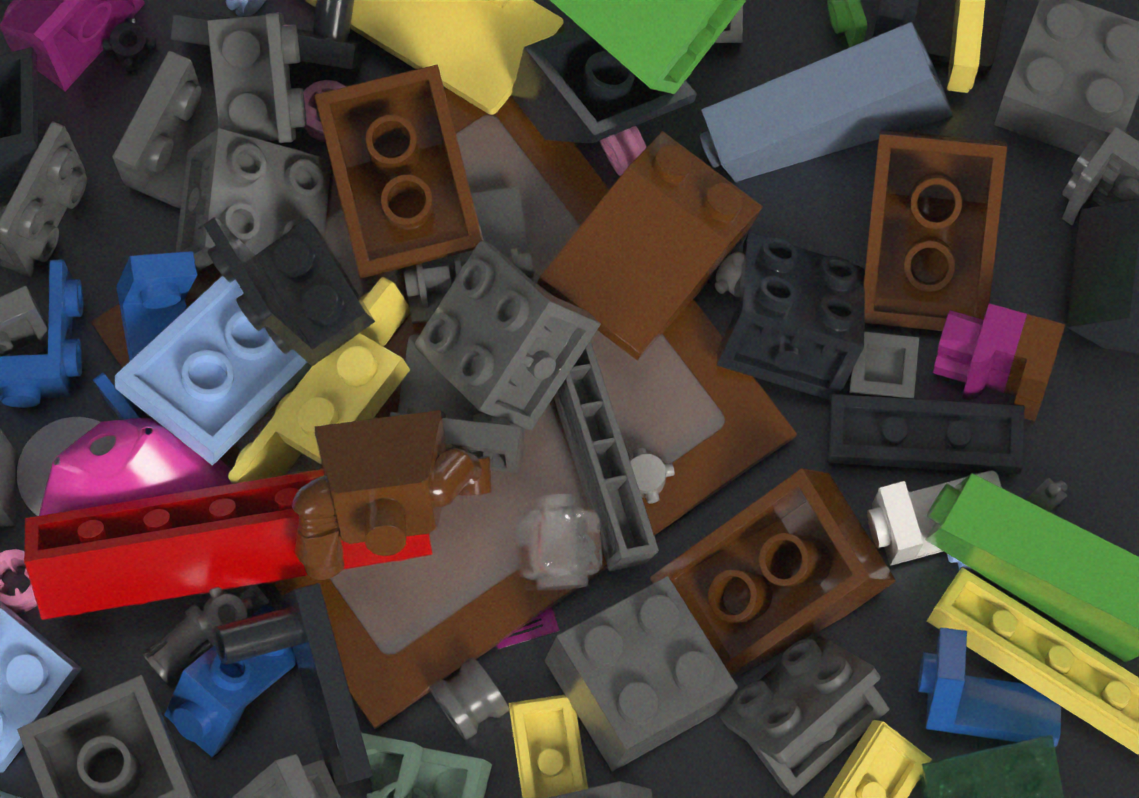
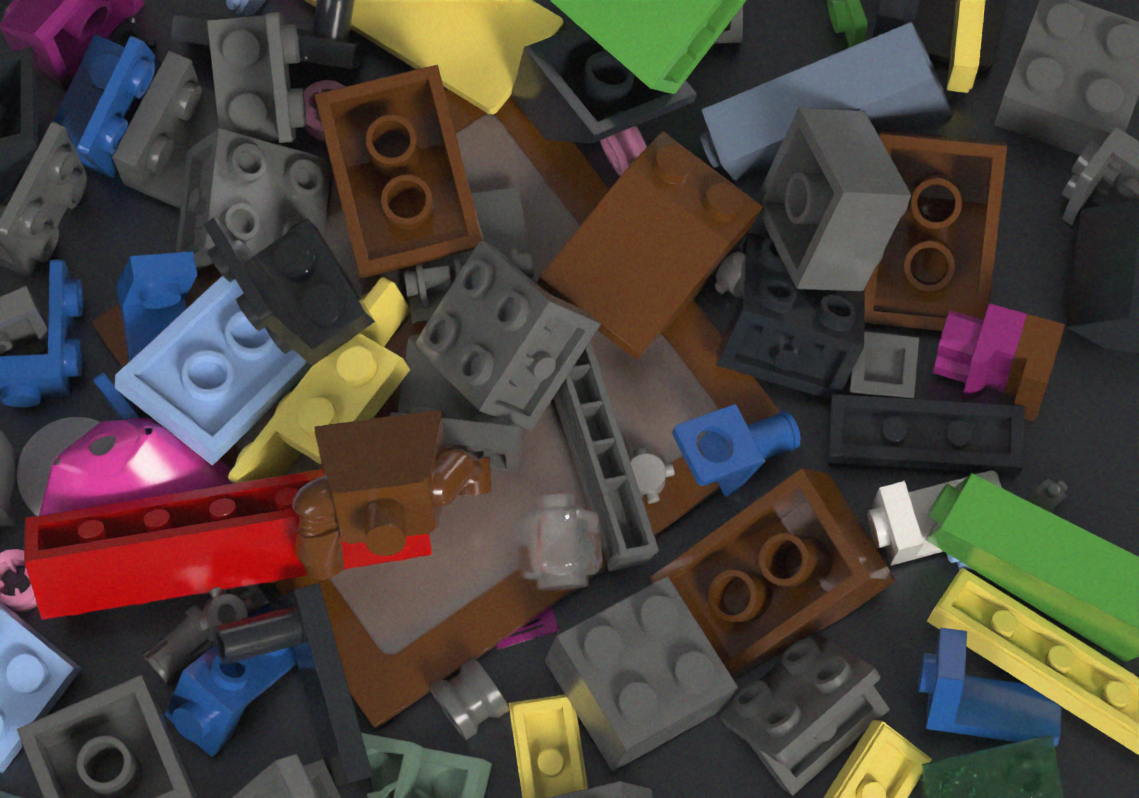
(106, 99): none -> blue bracket
(732, 447): none -> blue bracket
(832, 199): none -> dark grey brick

